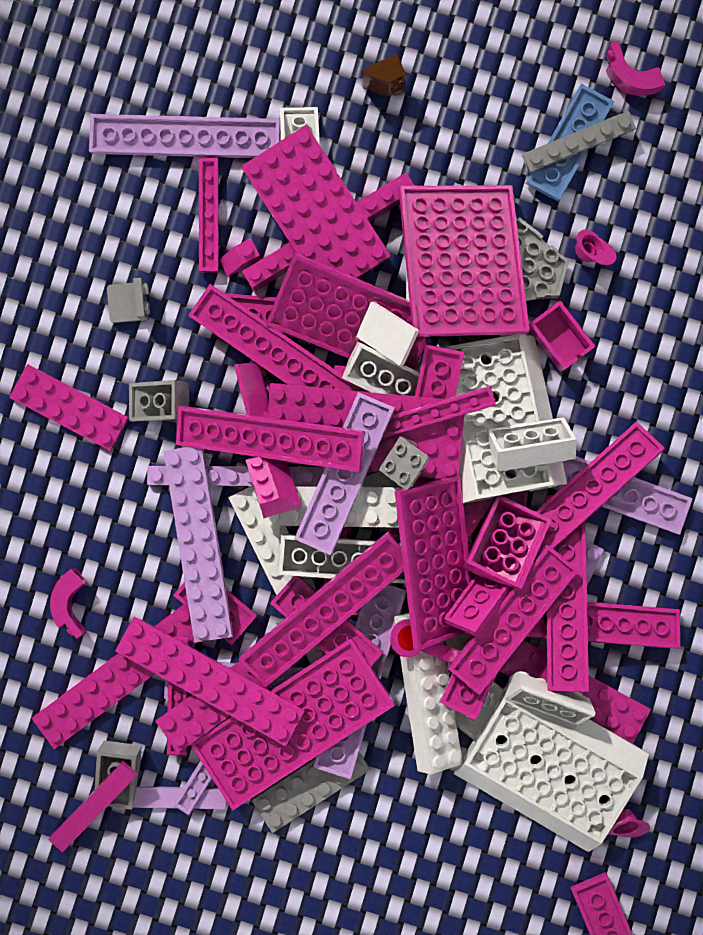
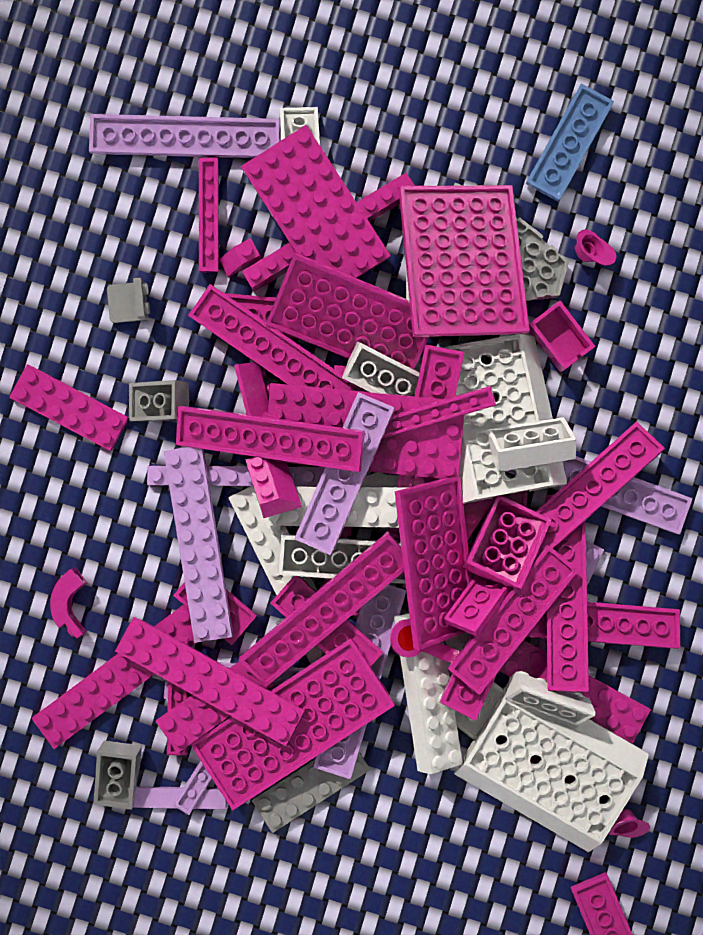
(93, 806): dark pink tile -> none
(384, 77): reddish brown slope -> none
(387, 333): white tile -> none
(404, 463): light grey bracket -> none
(578, 141): light grey plate -> none
(630, 80): dark pink arch -> none

